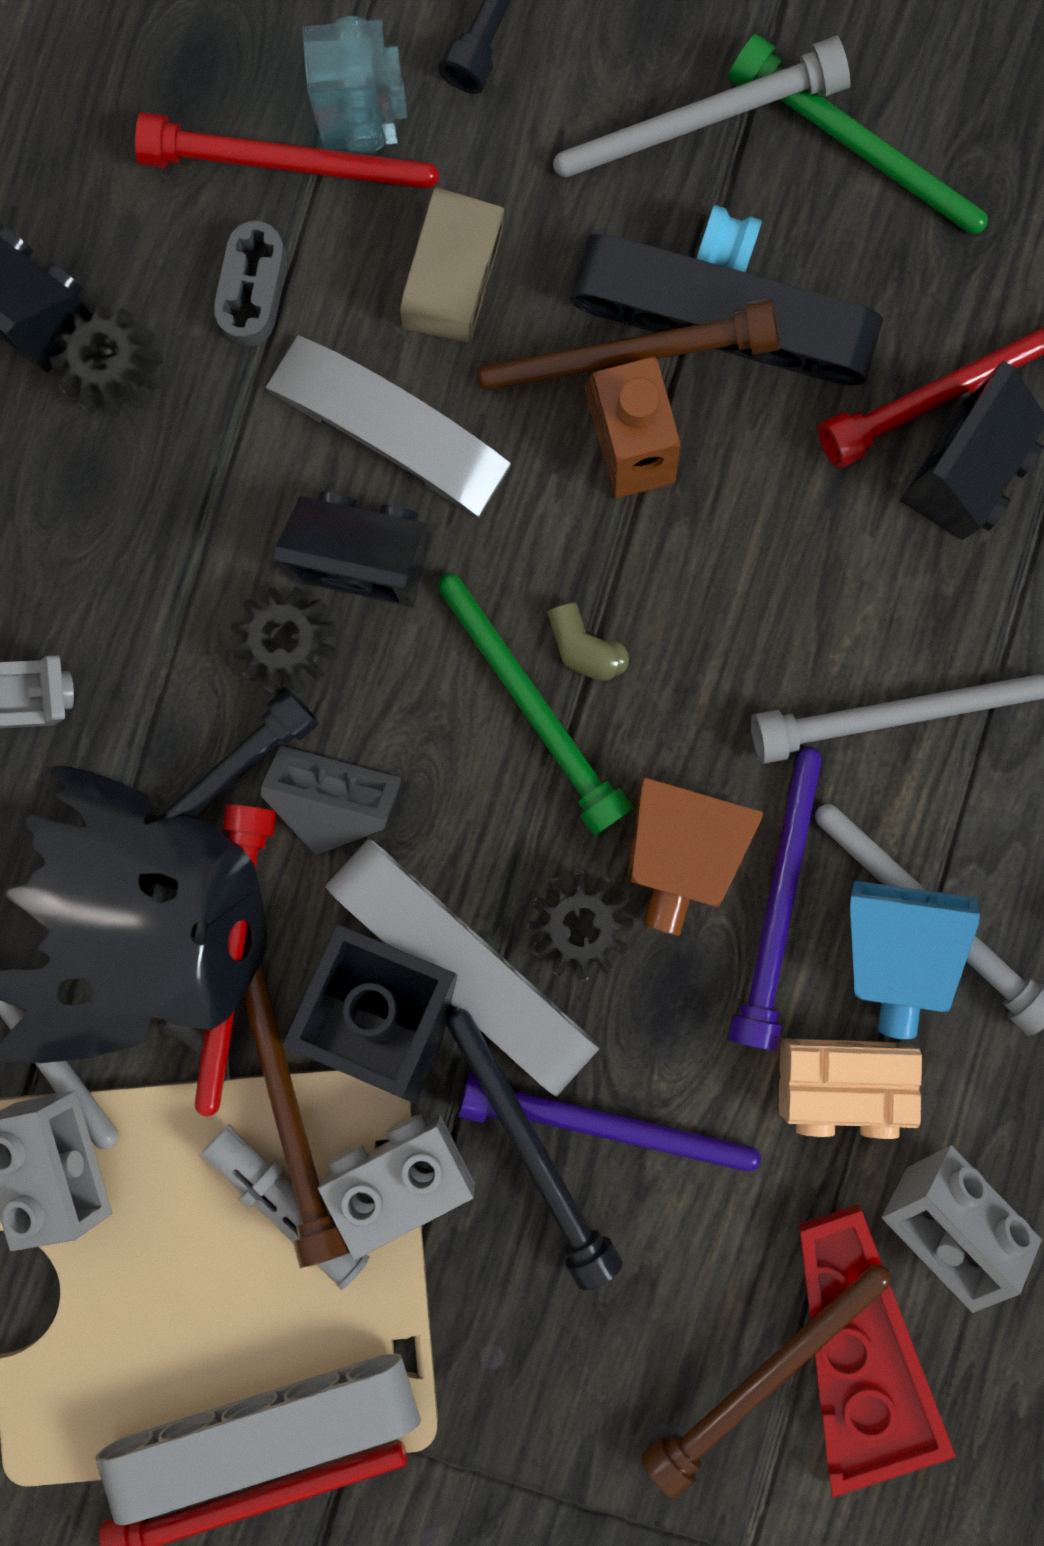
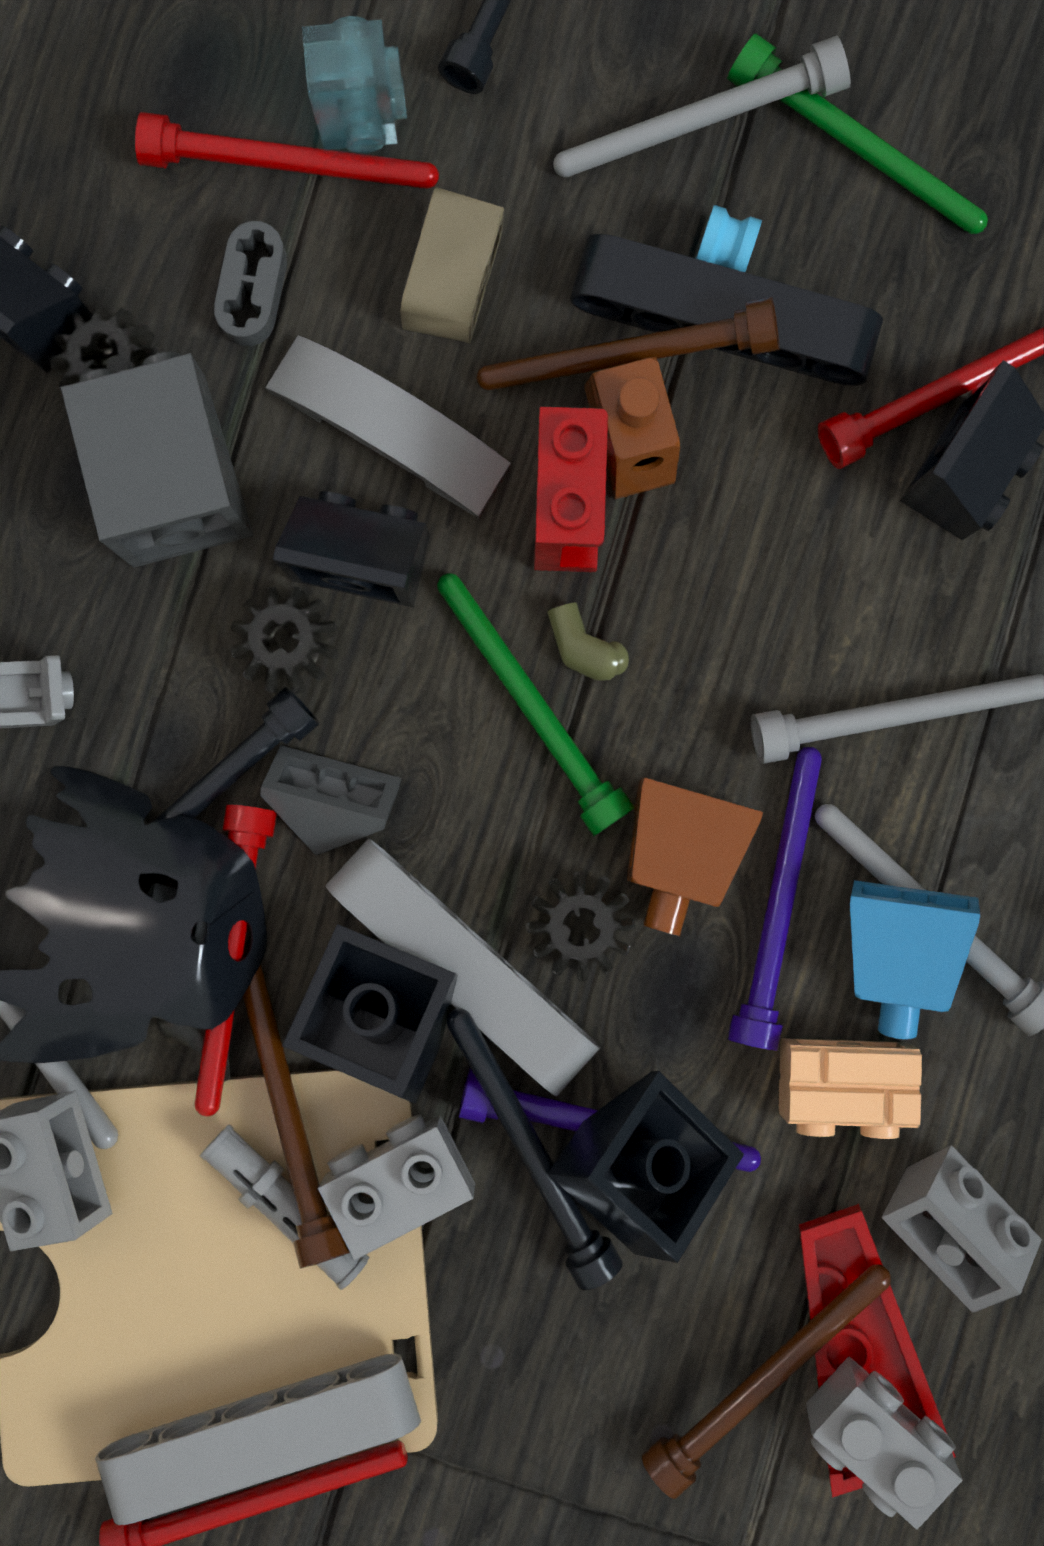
(155, 460): none -> dark grey slope
(570, 488): none -> red panel
(648, 1167): none -> black slope
(900, 1459): none -> light grey brick

